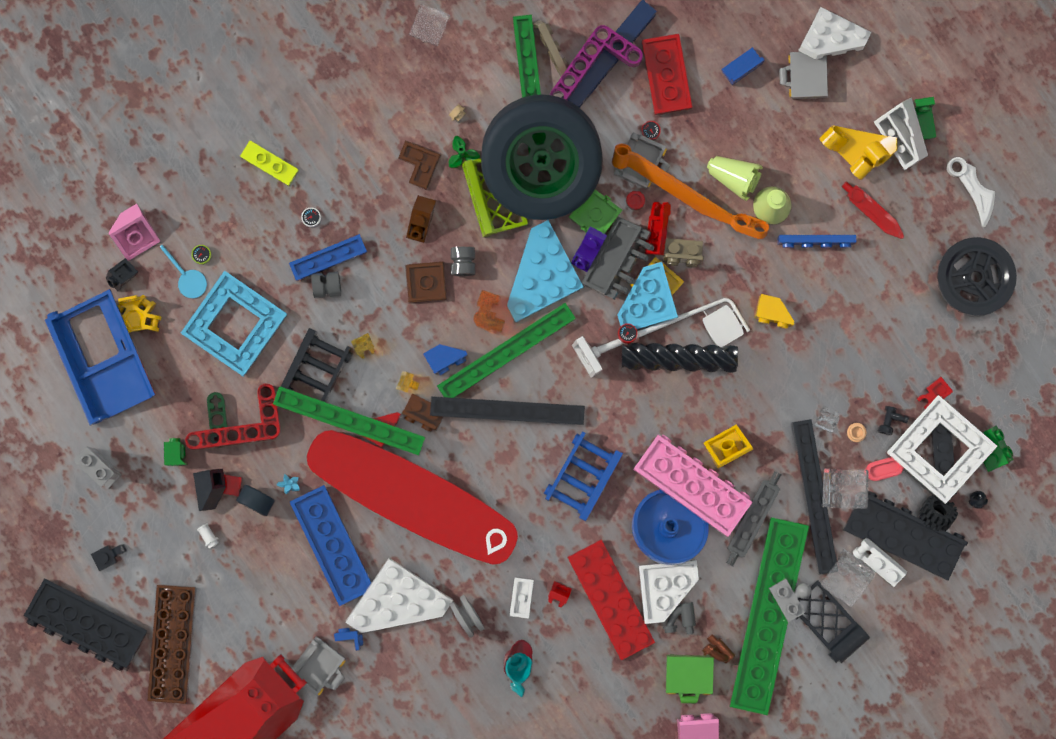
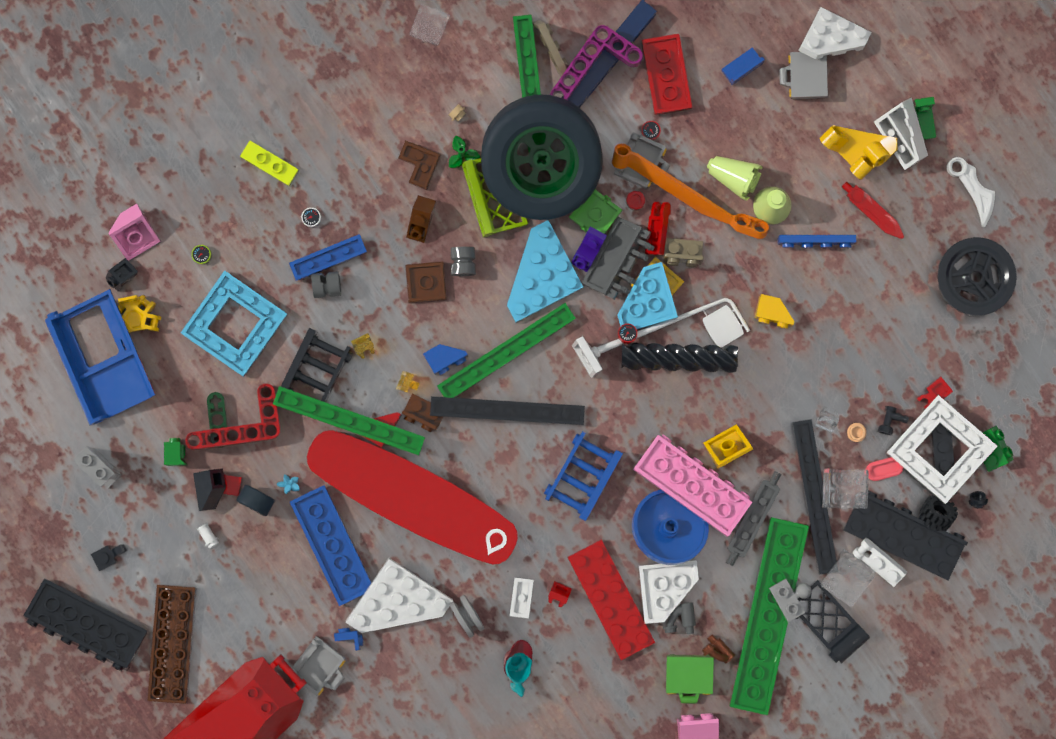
(192, 282): medium azure piece -> none
(484, 317): clear orange hips -> none

